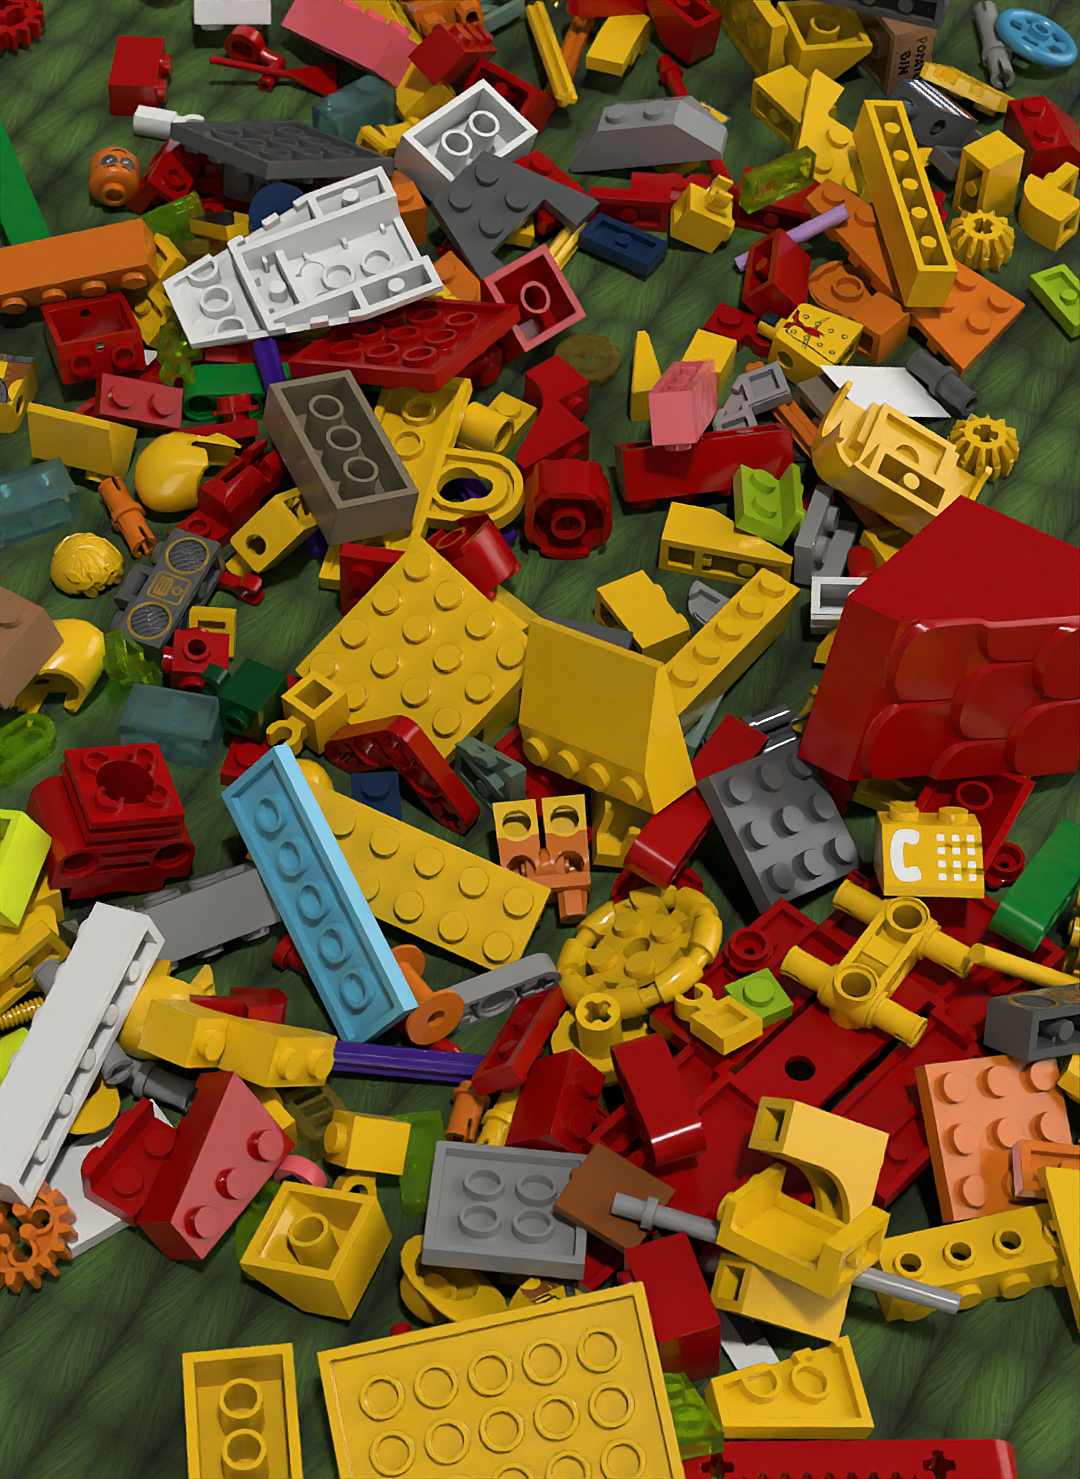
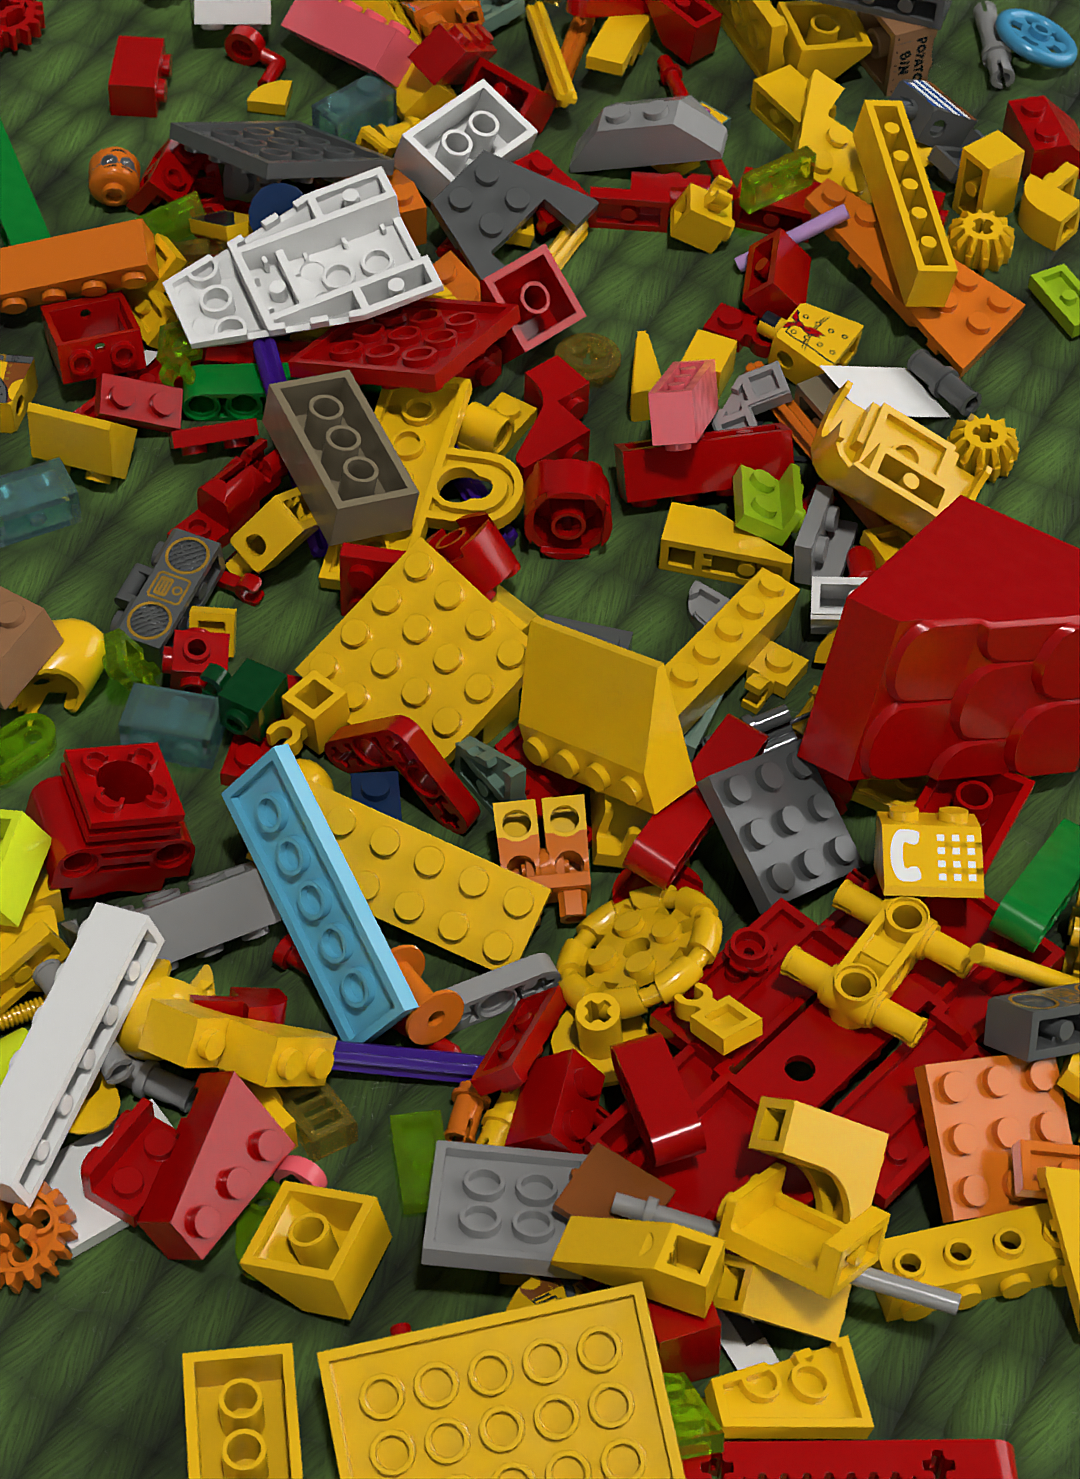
(85, 564): yellow hair -> none
(127, 516): orange pin -> none
(157, 122): white bar -> none
(173, 466): yellow helmet -> none
(234, 407): red plate -> none
(271, 98): none -> yellow tile
(317, 78): red piece -> none
(366, 1147): yellow brick -> none
(445, 1293): yellow piece -> none
(622, 244): dark blue plate -> none
(642, 608): yellow brick -> none
(673, 1261): none -> yellow slope
(761, 995): lime plate -> none
(772, 671): none -> yellow plate
(839, 288): orange tile -> none
(884, 327): orange brick -> none
(962, 85): yellow wing -> none
(1010, 857): red plate -> none

